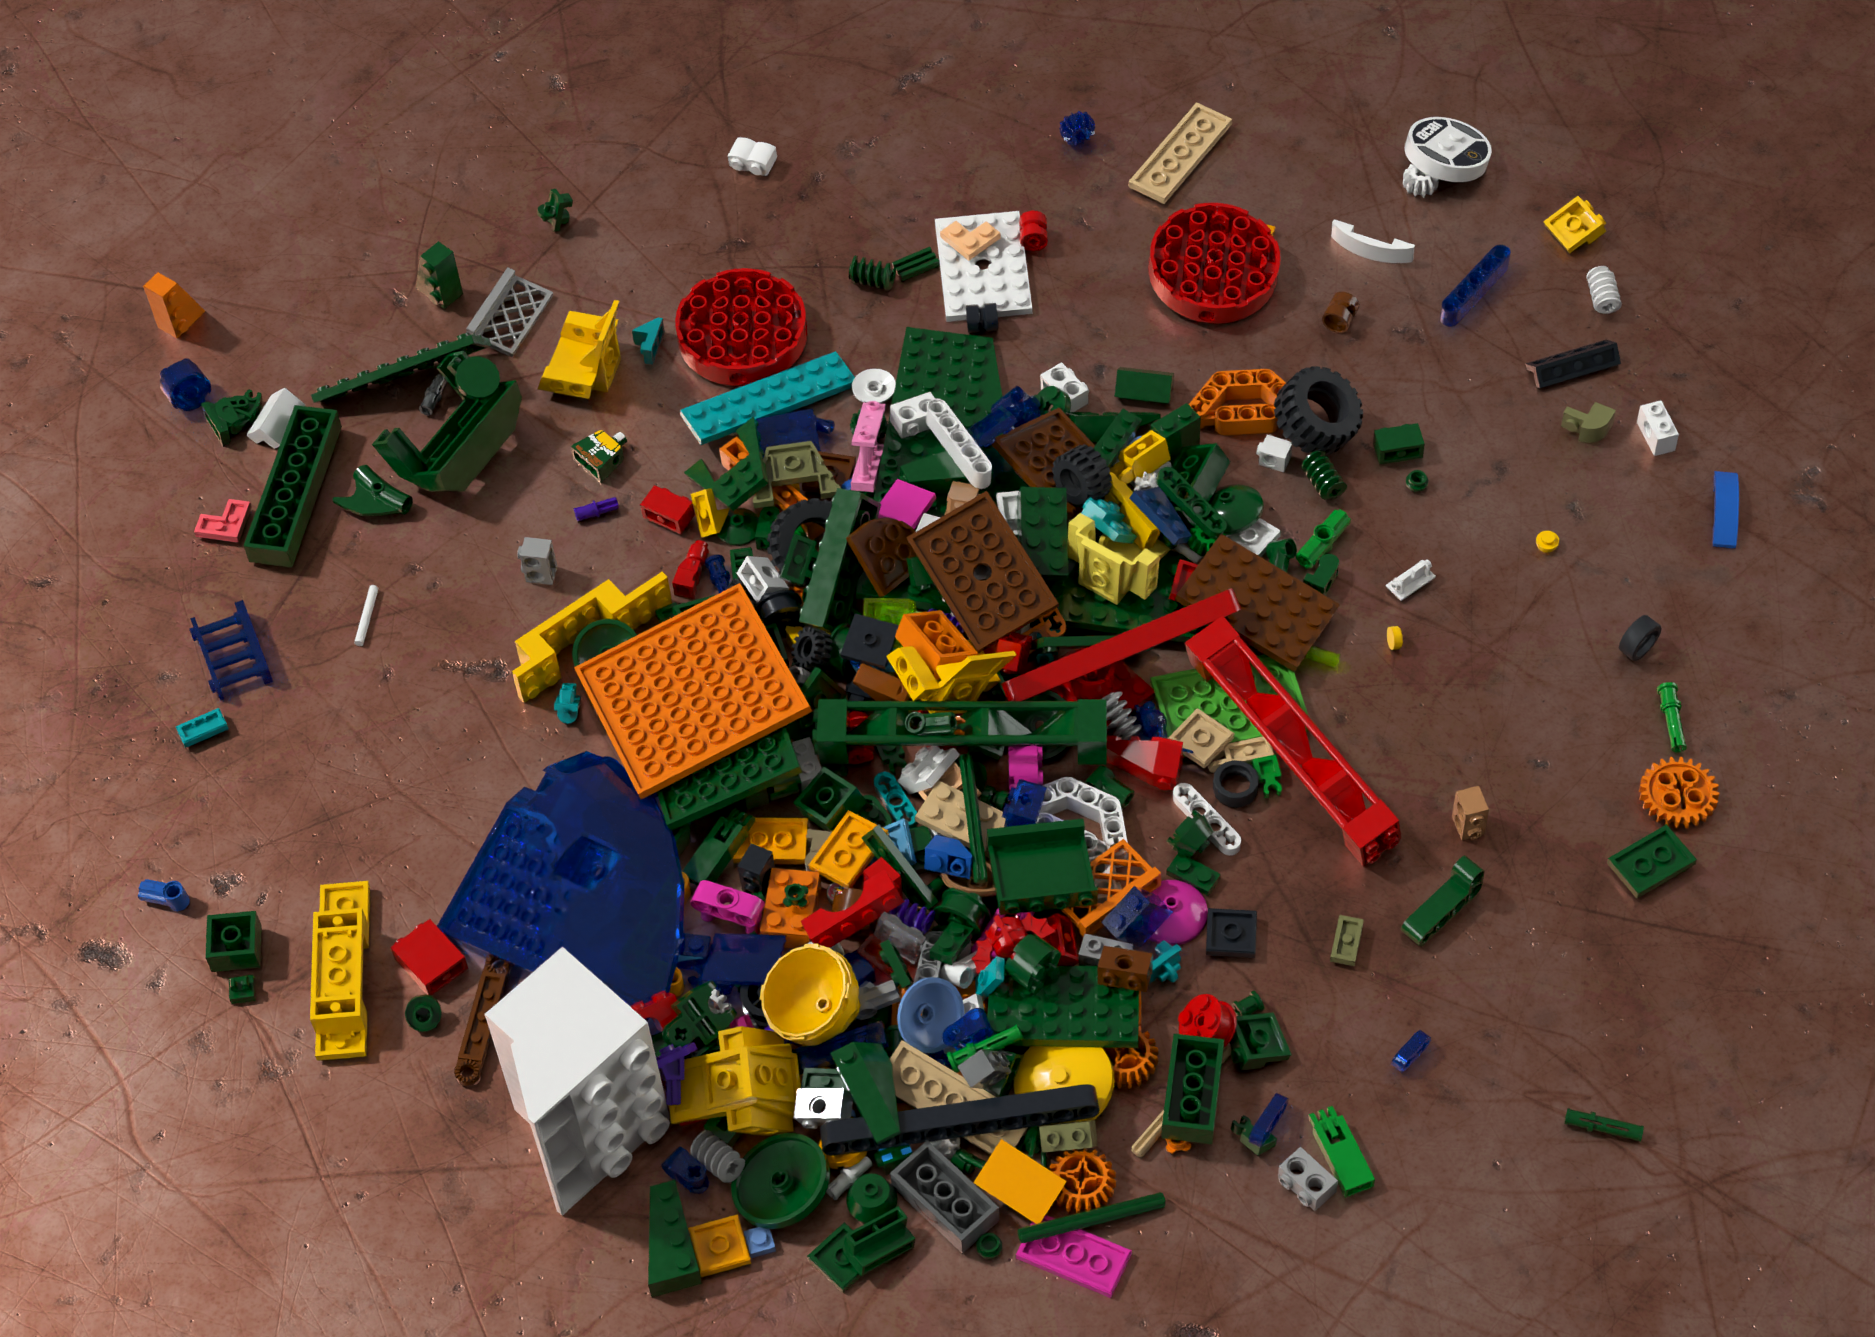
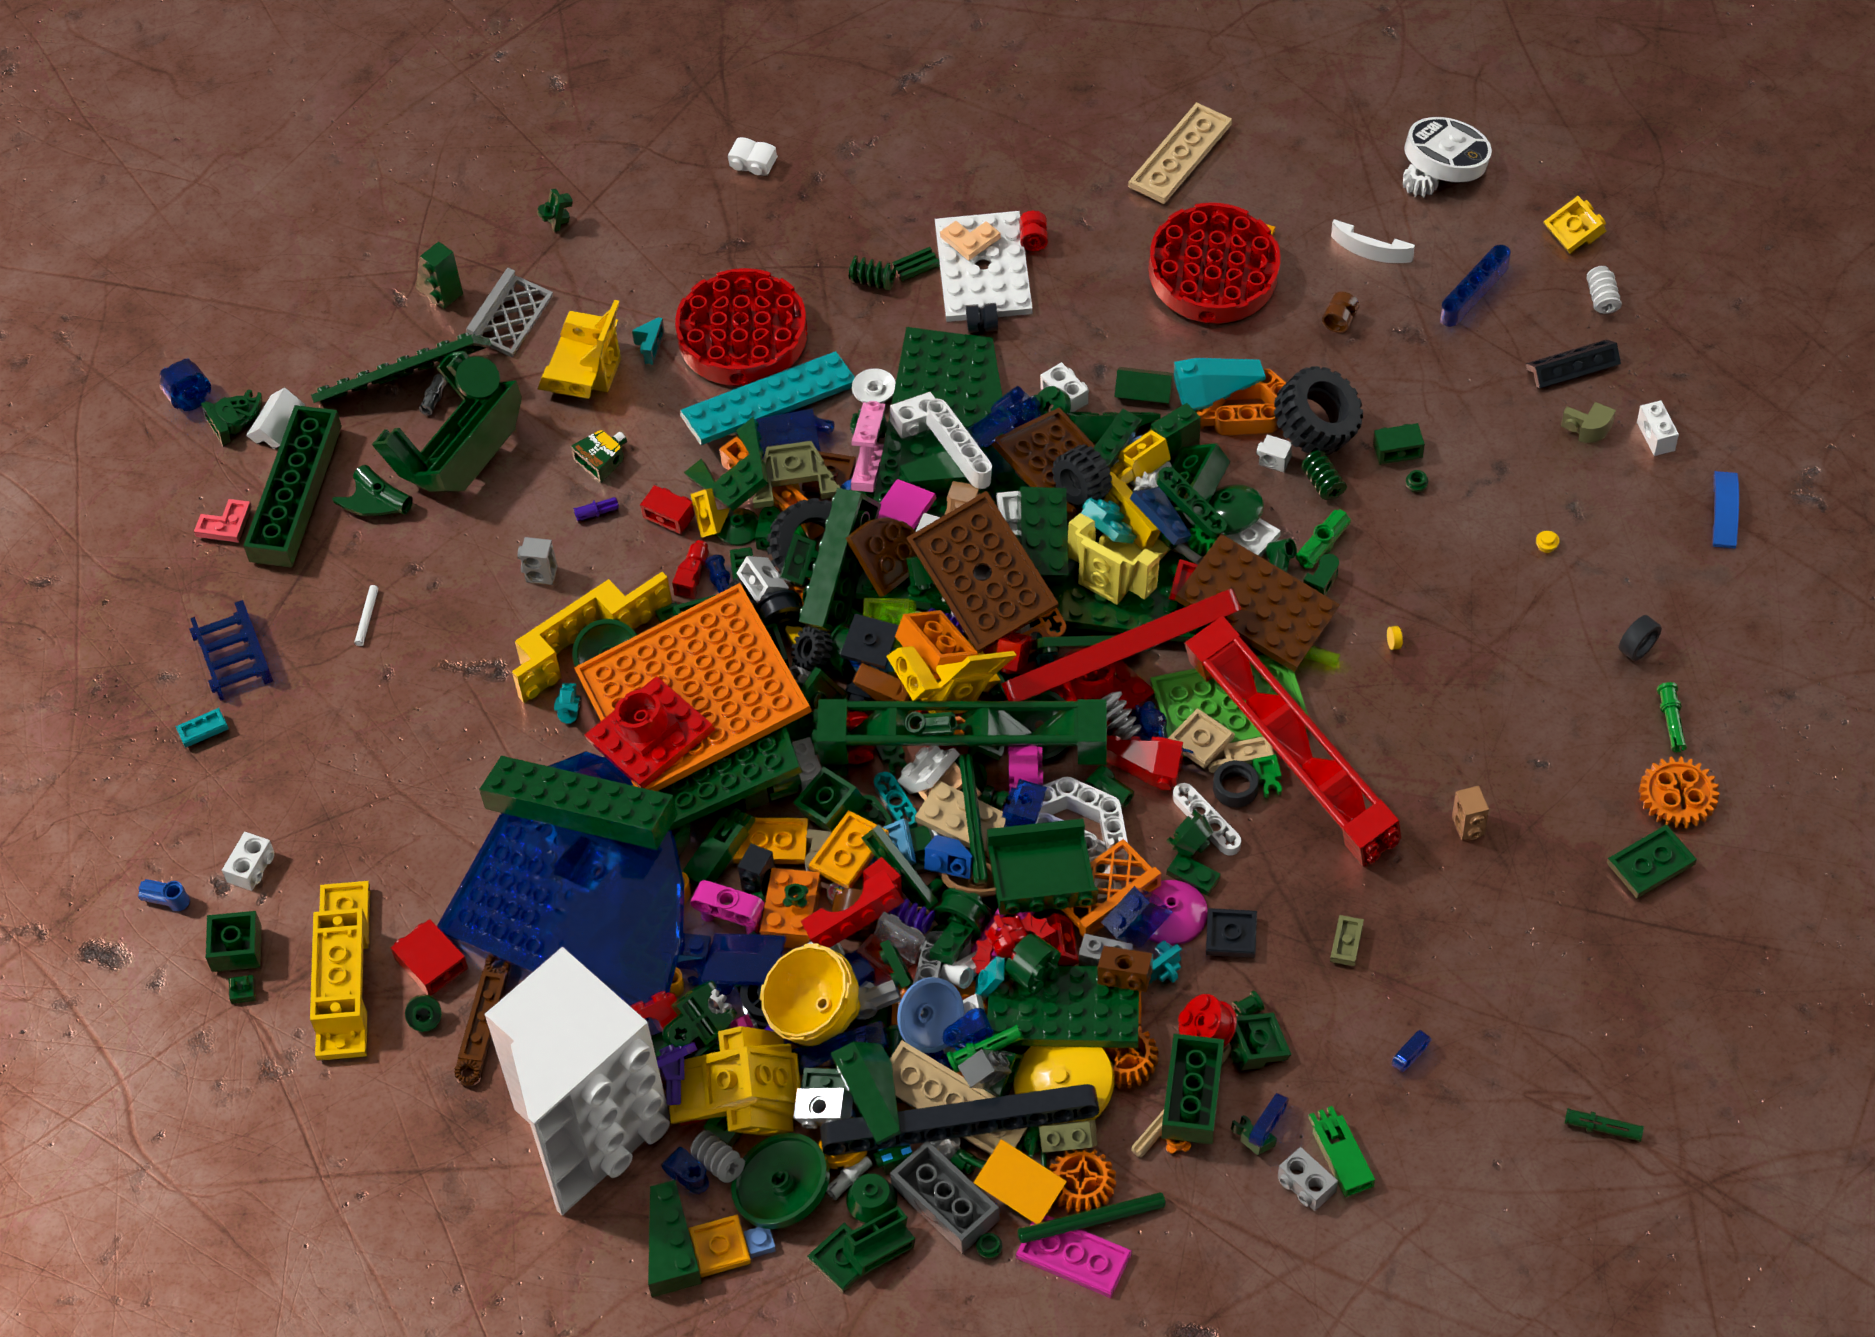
(171, 305): orange wedge -> none
(244, 859): none -> white brick
(579, 802): none -> dark green brick
(649, 732): none -> red piece
(1077, 128): clear blue gear -> none
(1210, 379): none -> teal wedge
(1411, 580): white hinge -> none
(1446, 902): dark green beam -> none

